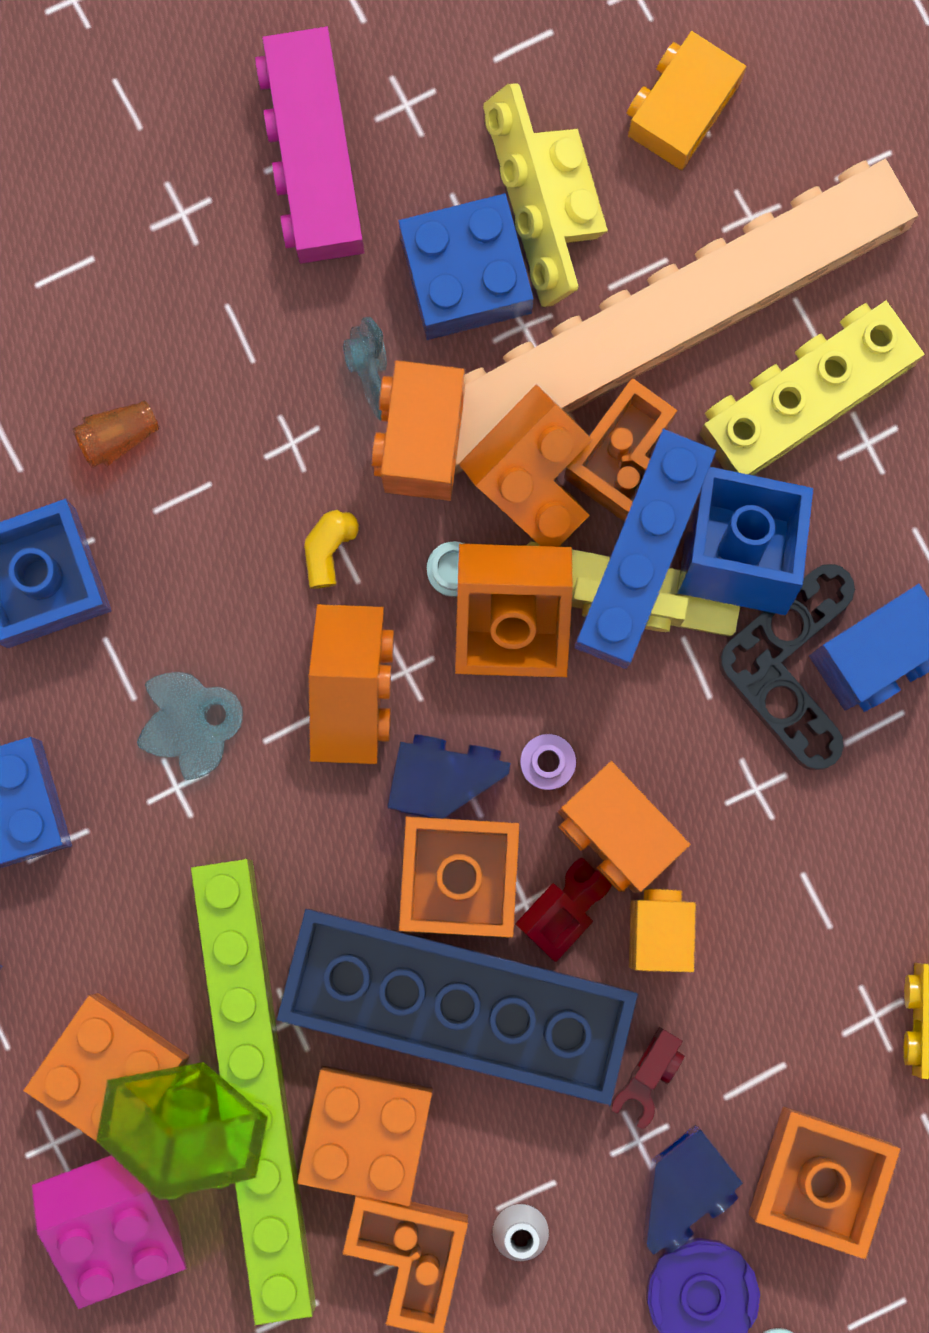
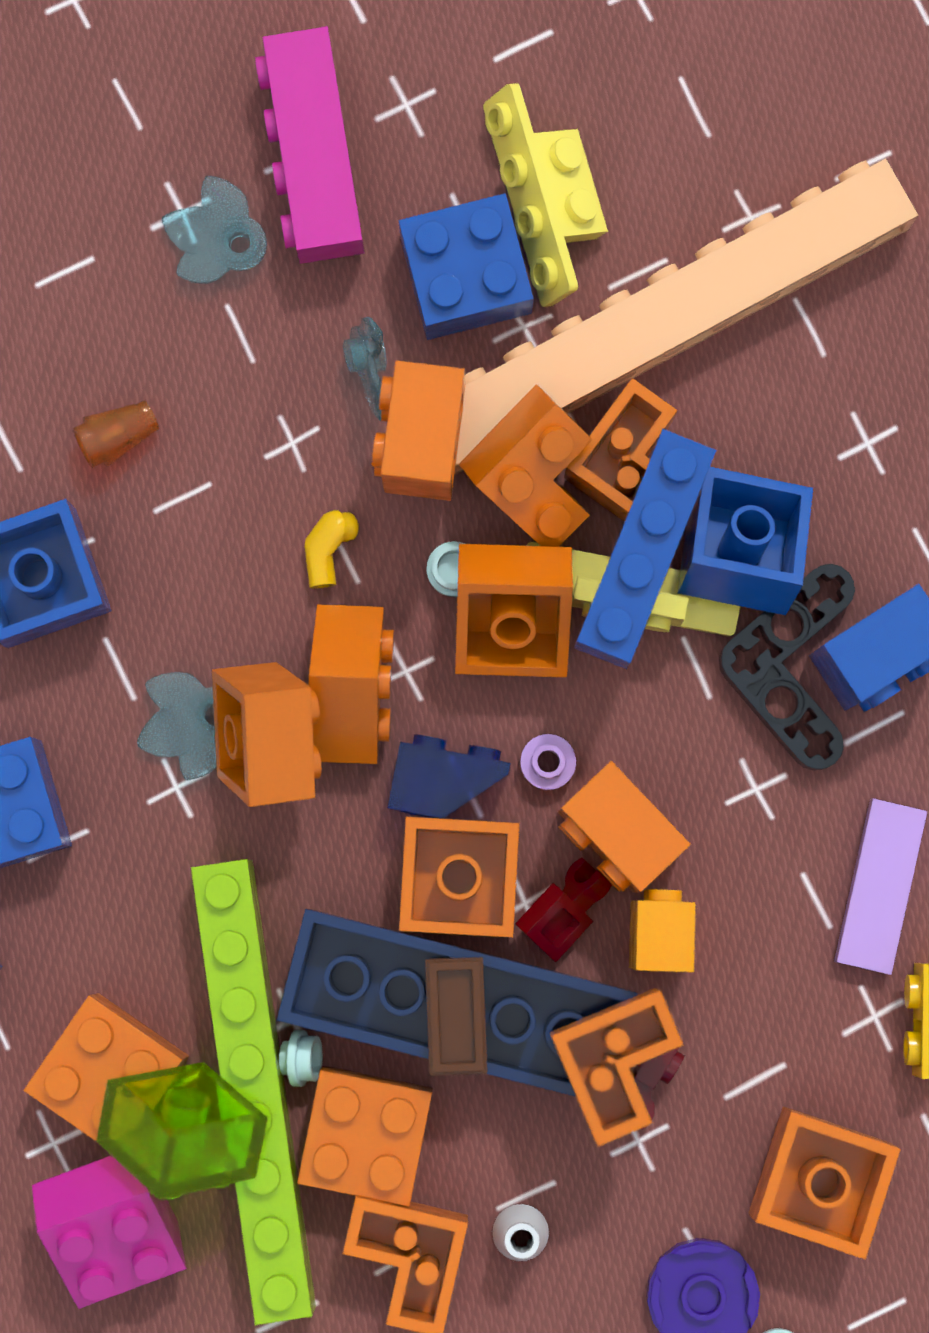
(209, 230): none -> clear light blue plate
(265, 733): none -> orange brick
(301, 1058): none -> light aqua plate
(456, 1016): none -> reddish brown tile
(599, 1056): none -> orange brick
(683, 1187): clear blue slope -> none
(685, 99): light orange brick -> none
(812, 391): light yellow brick -> none
(880, 886): none -> lavender tile

